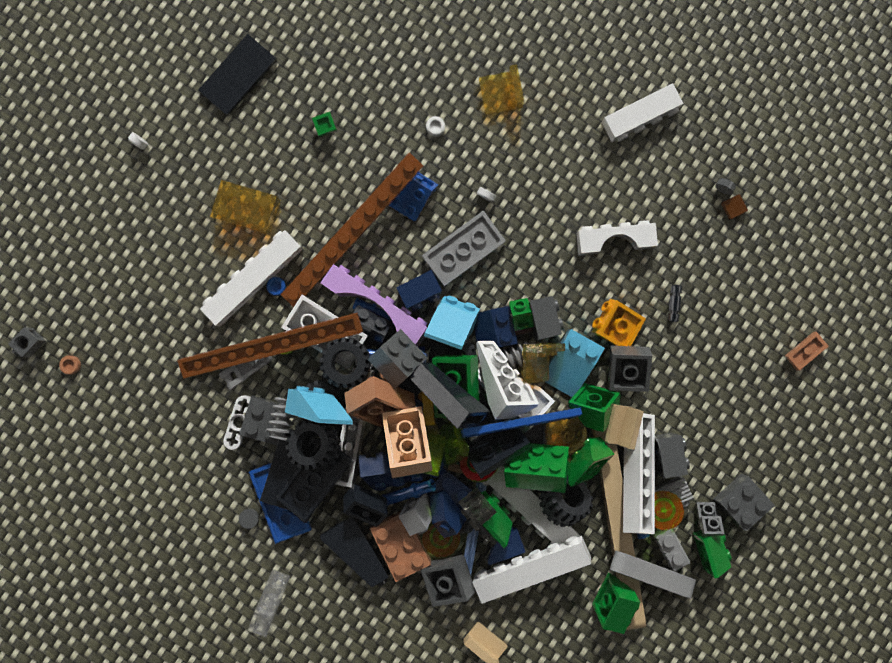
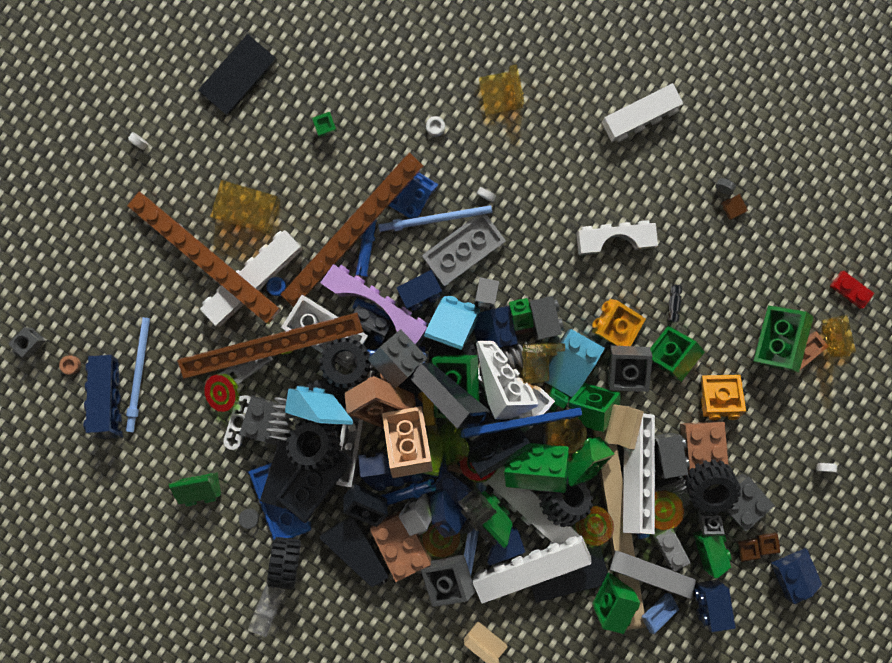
(102, 397): none -> dark blue wedge
(132, 411): none -> light blue bar
(196, 488): none -> green slope
(204, 258): none -> dark orange plate
(221, 392): none -> red tile
(283, 563): none -> black tyre
(365, 250): none -> blue pin
(399, 224): none -> light blue bar
(486, 293): none -> light grey brick
(560, 399): none -> green tile
(574, 581): none -> black tile
(596, 527): none -> tile
(660, 613): none -> medium blue tile
(676, 353): none -> green slope
(704, 442): none -> nougat brick
(714, 605): none -> dark blue brick
(715, 499): none -> black tyre
(722, 396): none -> light orange plate
(748, 550): none -> reddish brown tile
(768, 544): none -> reddish brown tile
(783, 338): none -> green brick
(797, 576): none -> dark blue slope
(826, 467): none -> white tile
(838, 336): none -> clear yellow bracket
(852, 289): none -> red plate

